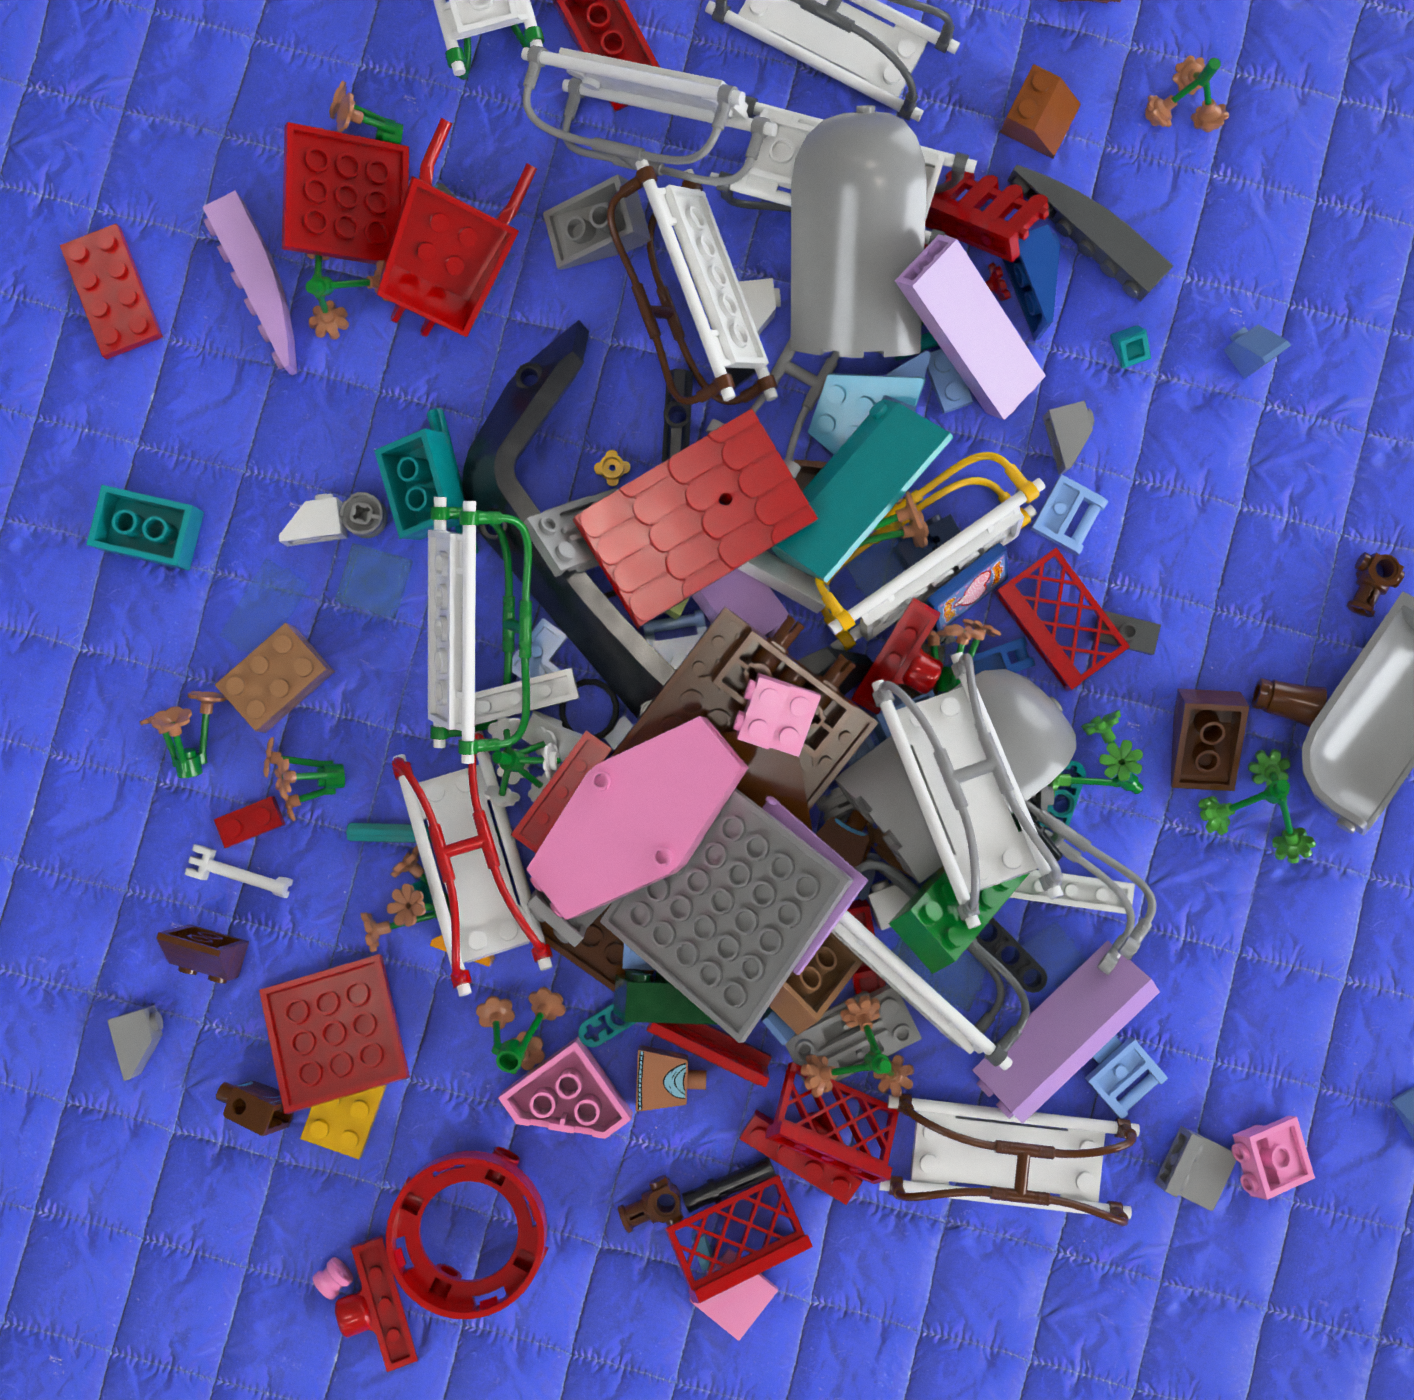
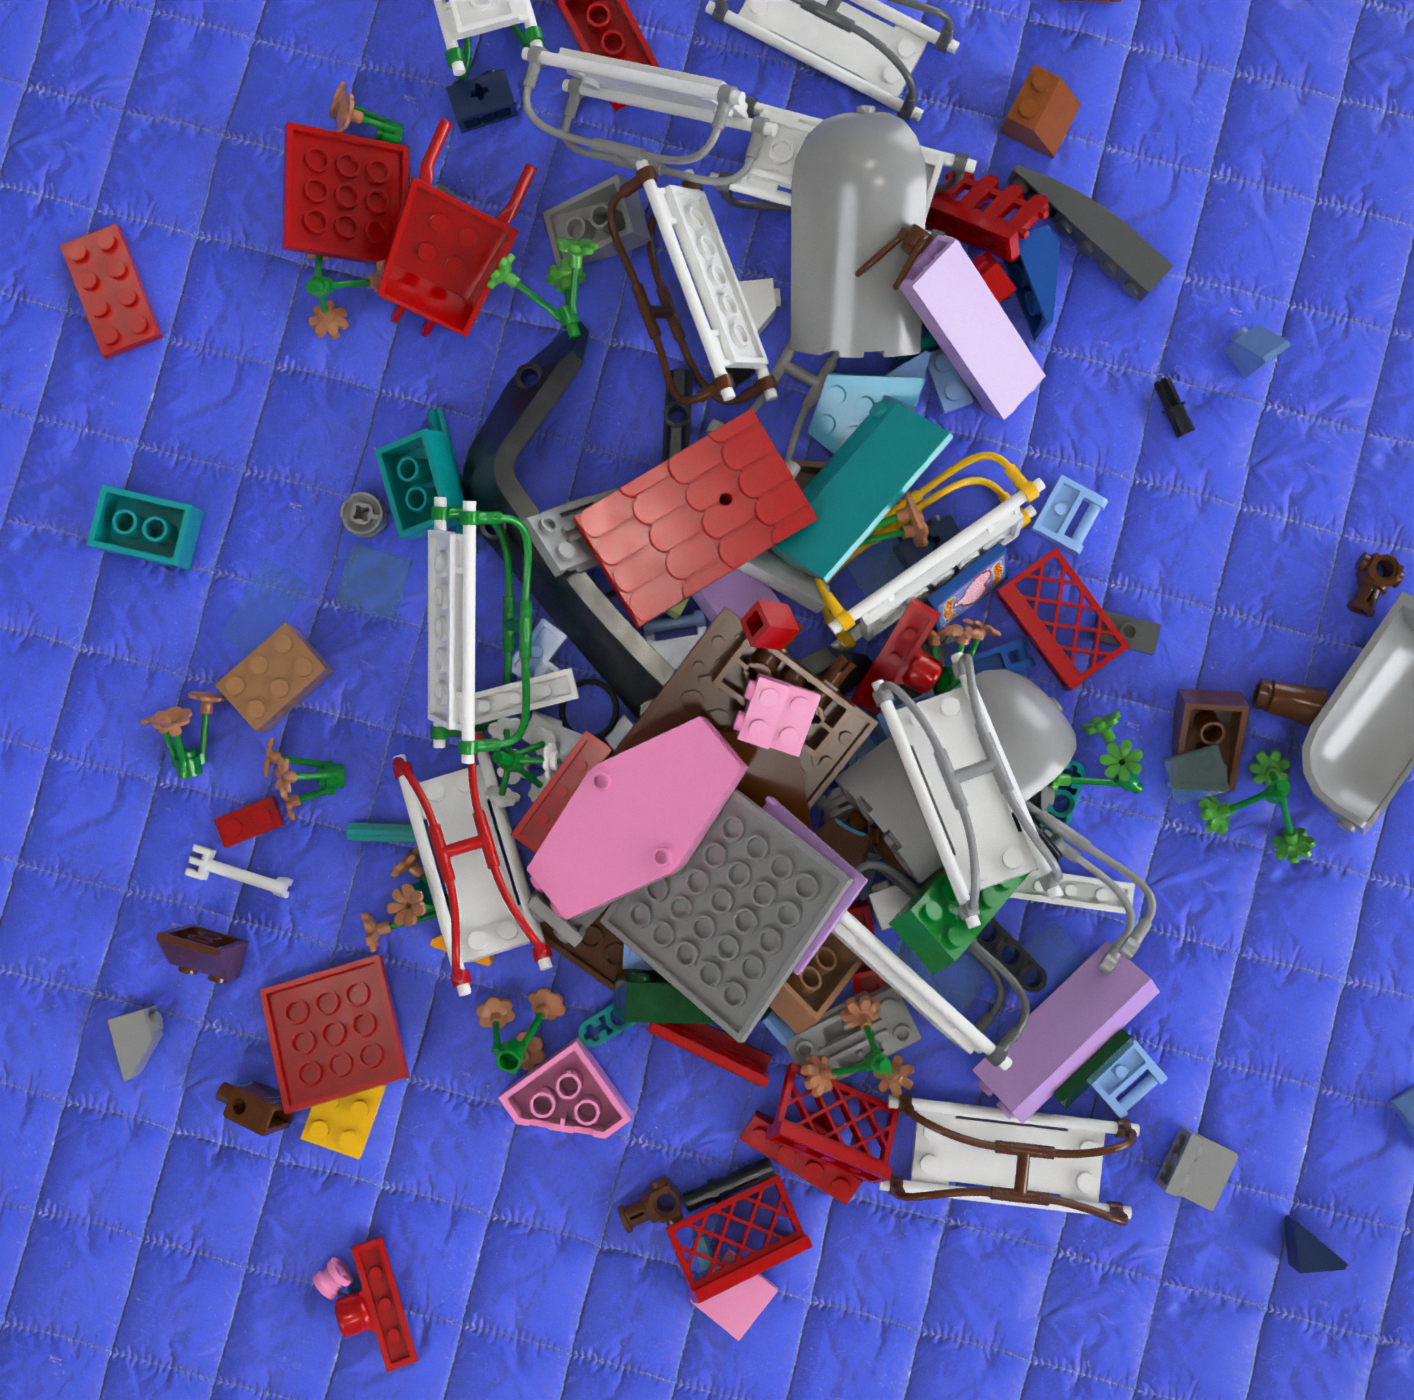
(255, 273): lavender slope -> none
(315, 522): white slope -> none
(441, 1286): red piece -> none
(494, 108): none -> dark blue brick
(563, 278): none -> bright green plant
(621, 467): yellow plate -> none
(664, 1079): nougat torso -> none
(769, 625): none -> red brick
(914, 243): none -> reddish brown plant
(994, 276): none -> red brick
(1067, 432): light grey slope -> none
(1094, 1068): none -> dark green tile
(1131, 346): teal slope -> none
(1173, 407): none -> black axle
(1190, 77): nougat plant -> none
(1196, 774): none -> clear light blue piece
(1272, 1158): bright pink plate -> none
(1307, 1252): none -> dark blue slope

